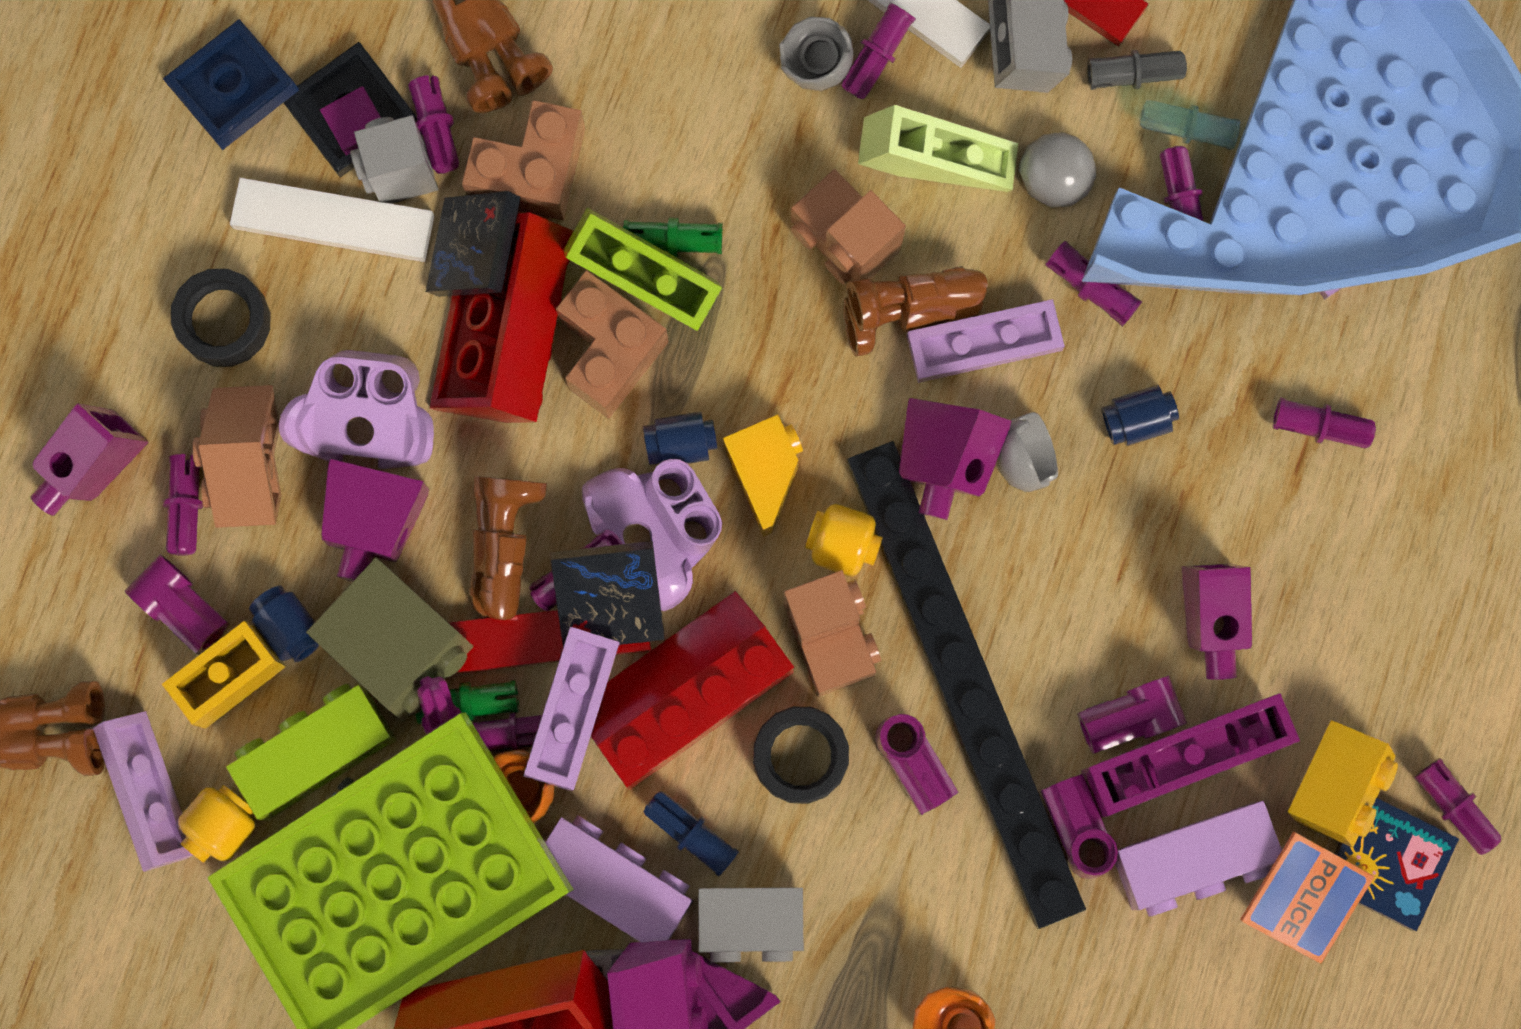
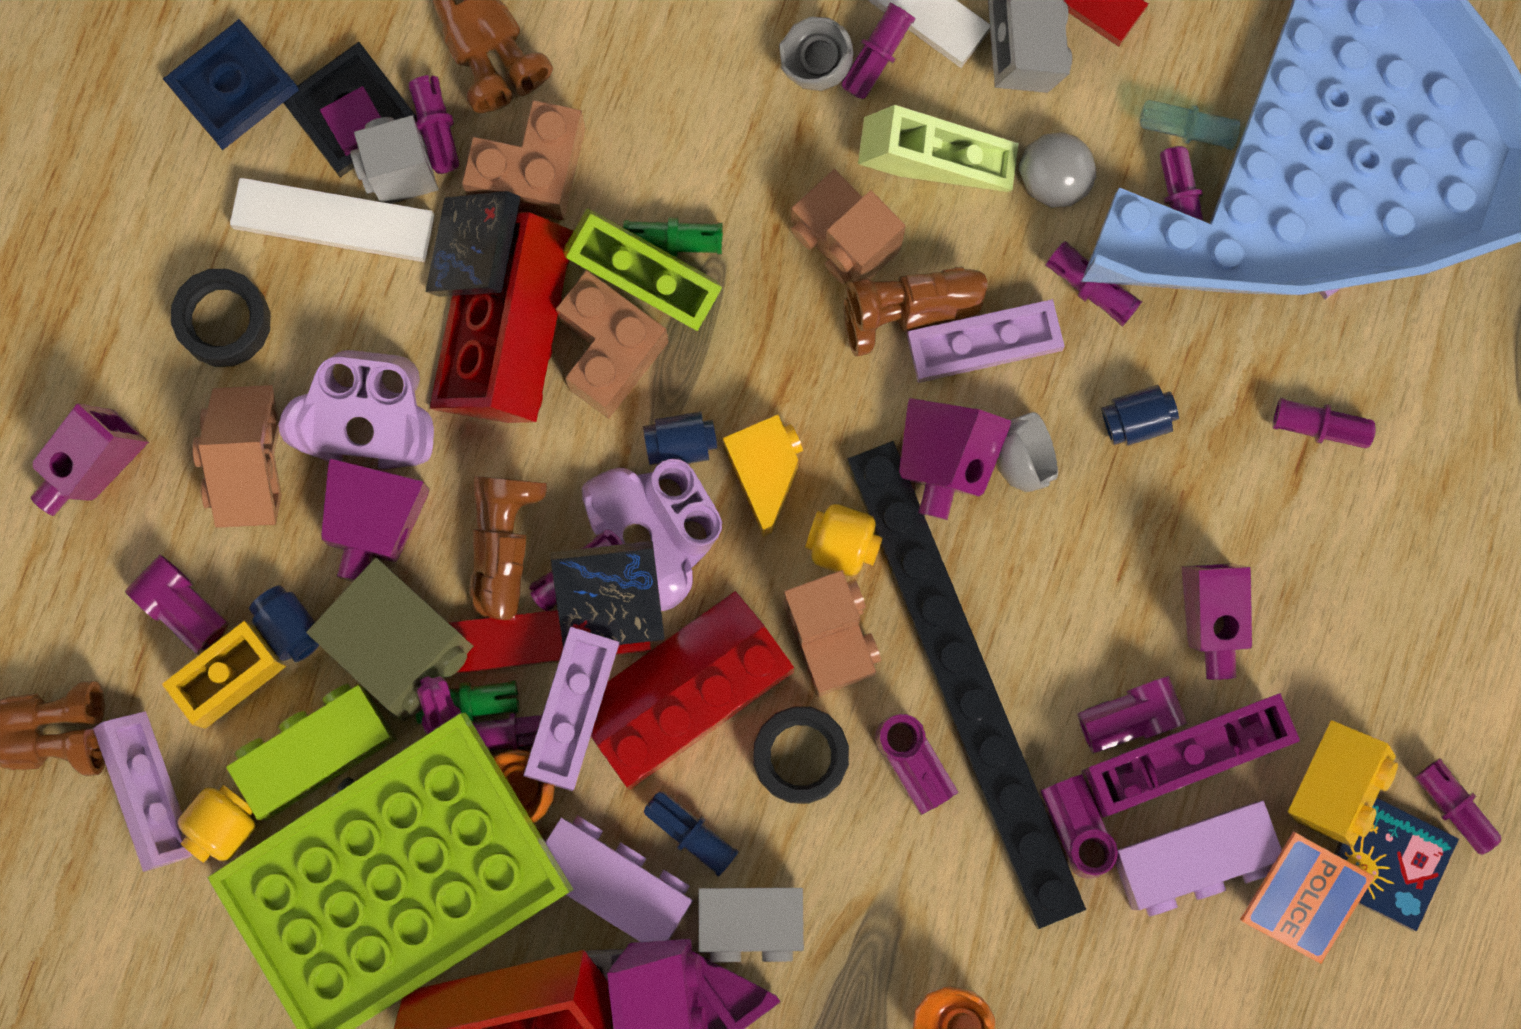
(182, 506): magenta axle -> none
(1136, 69): dark grey axle -> none

